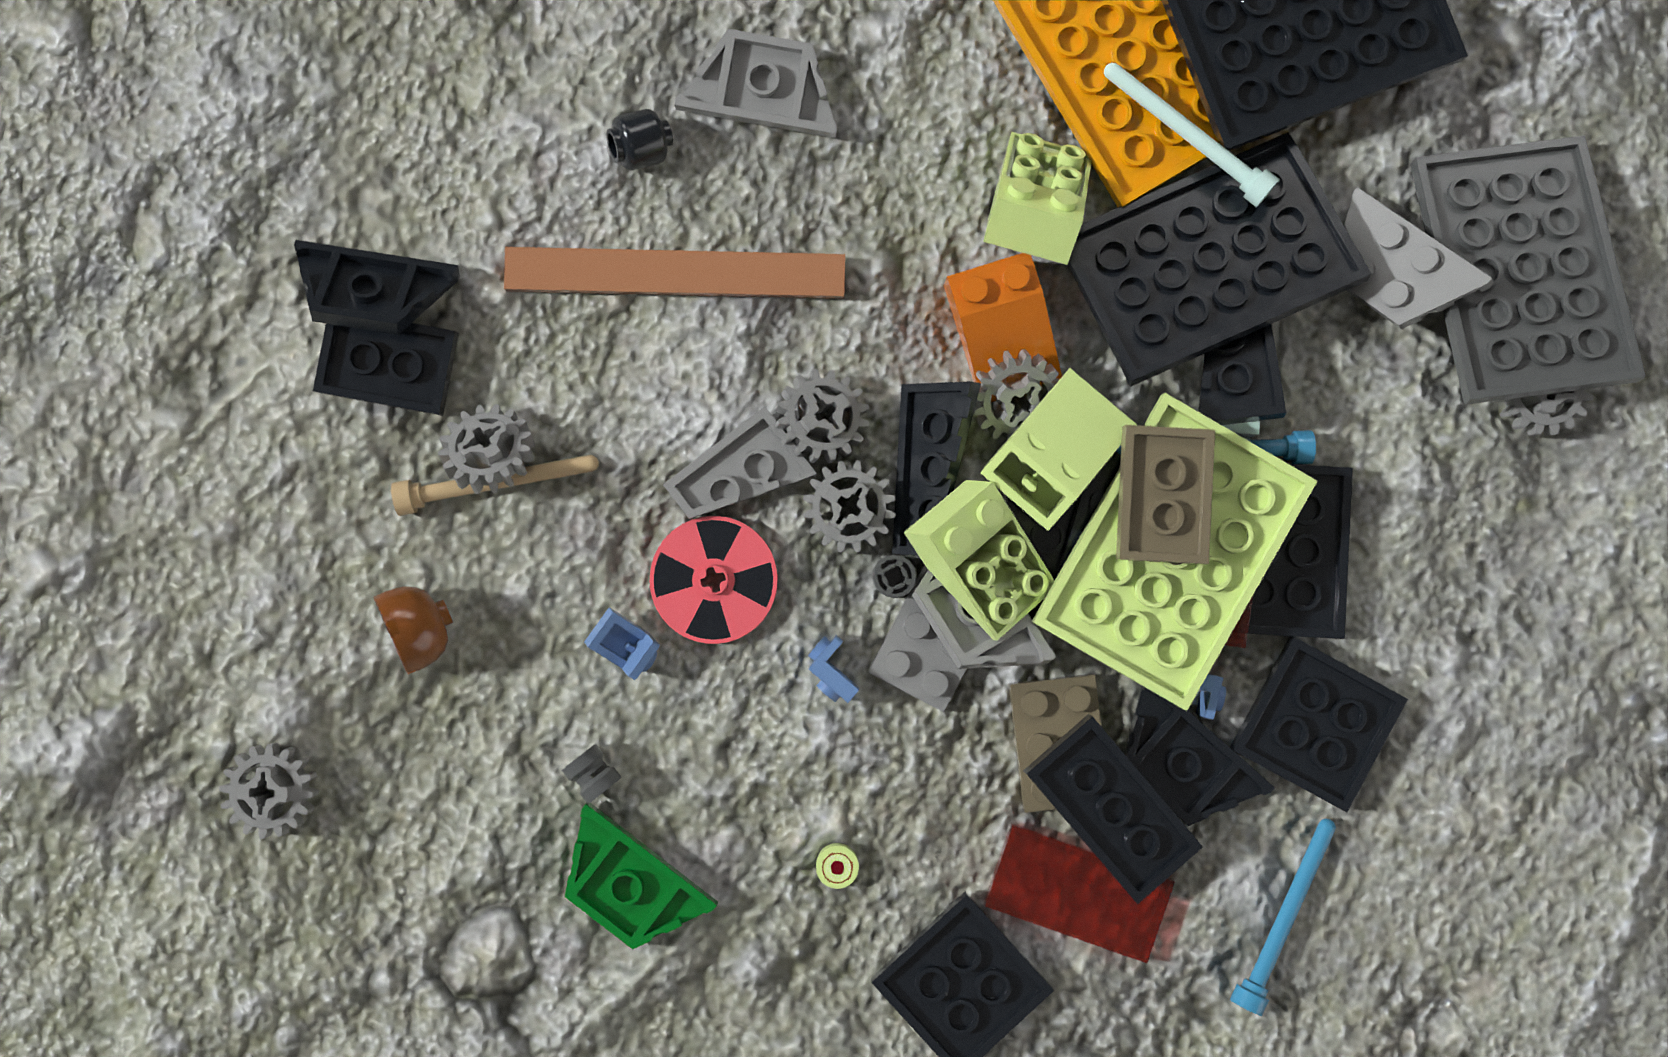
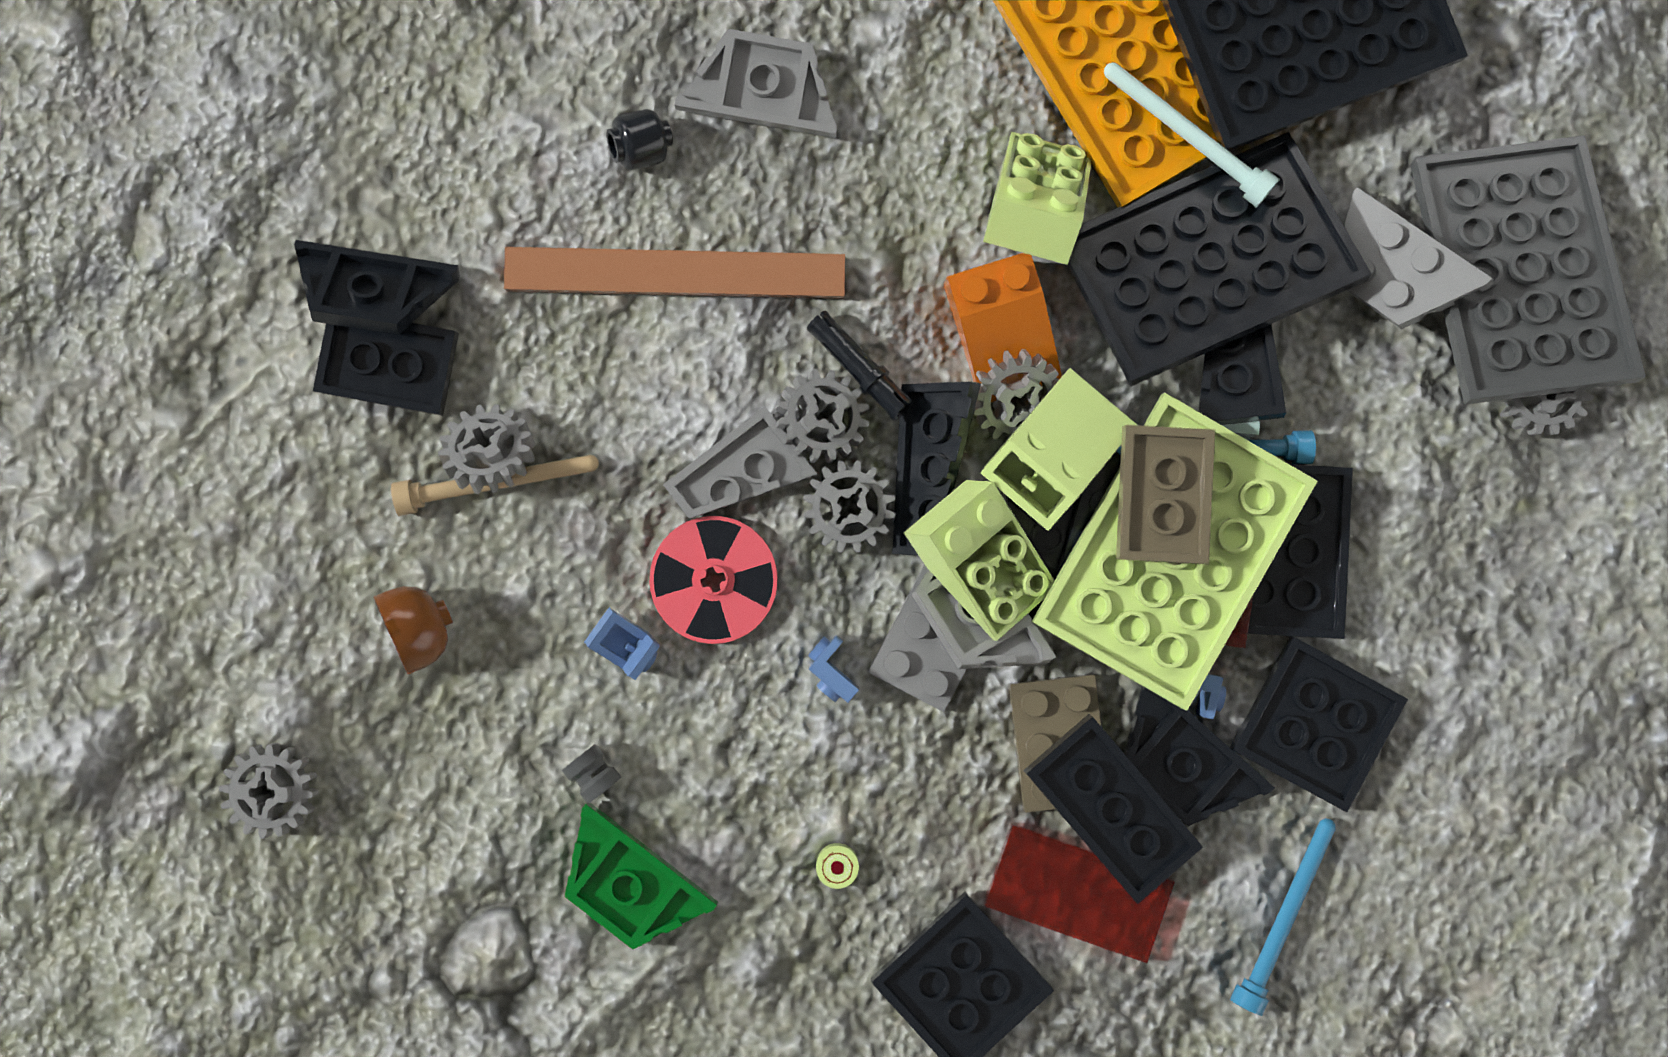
(870, 376): none -> black pin
(894, 576): dark grey wheel -> none

